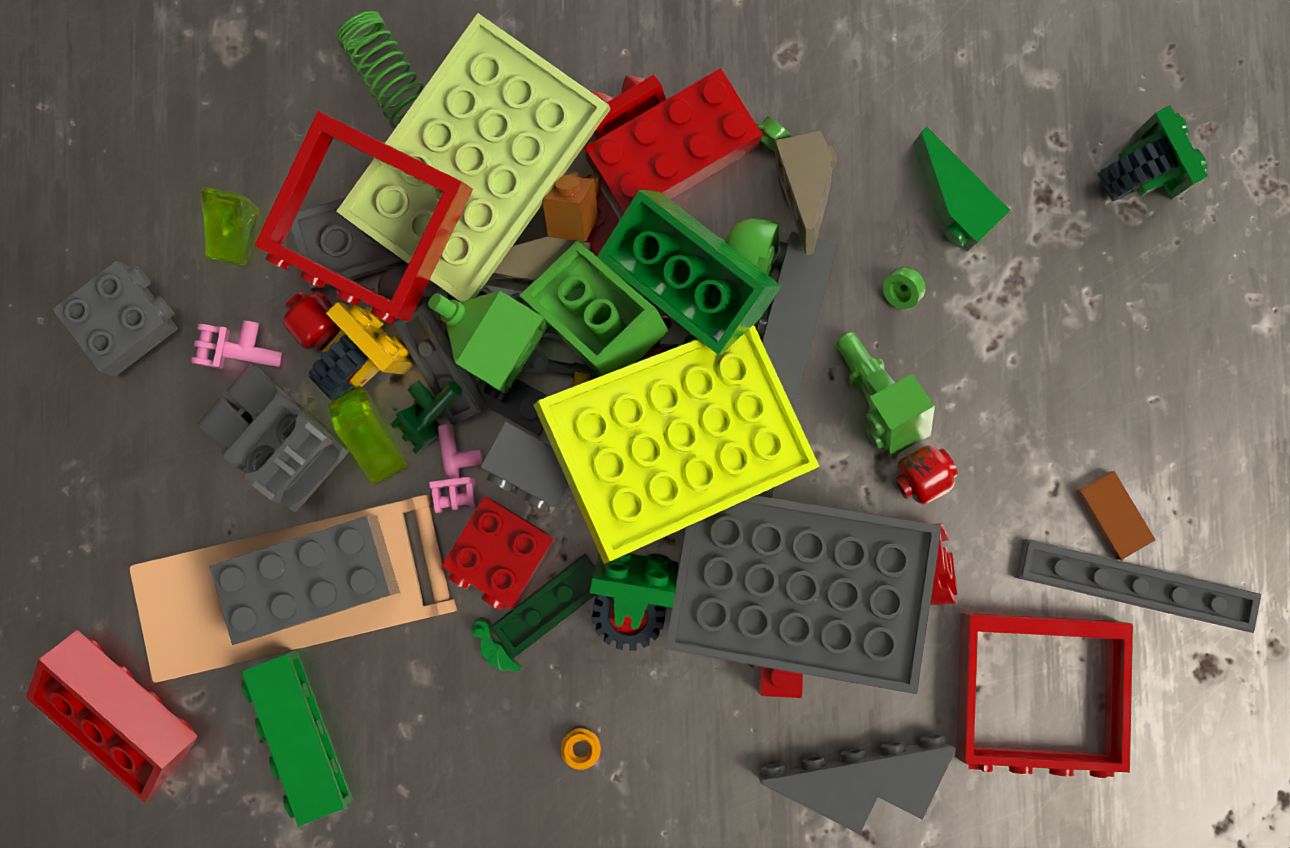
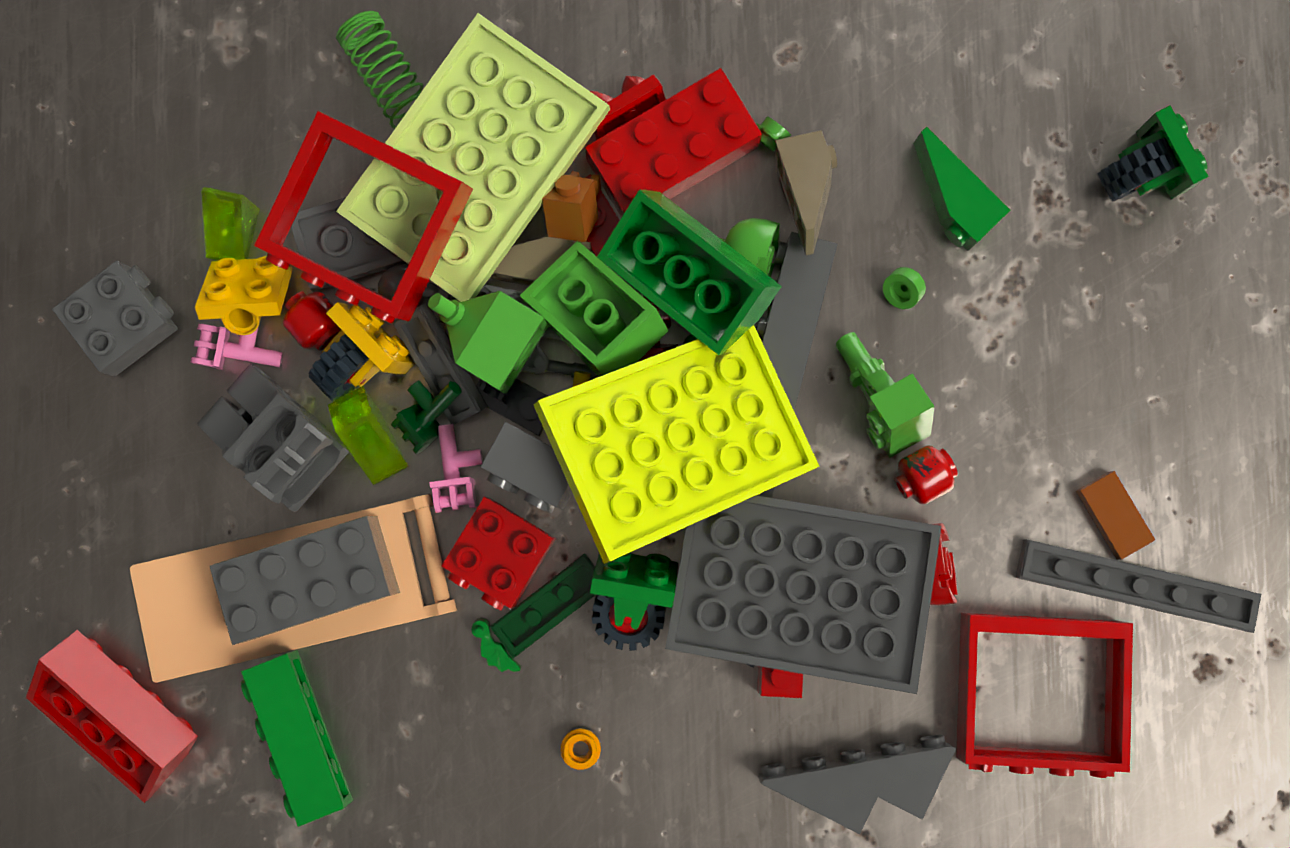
(242, 293): none -> yellow plate

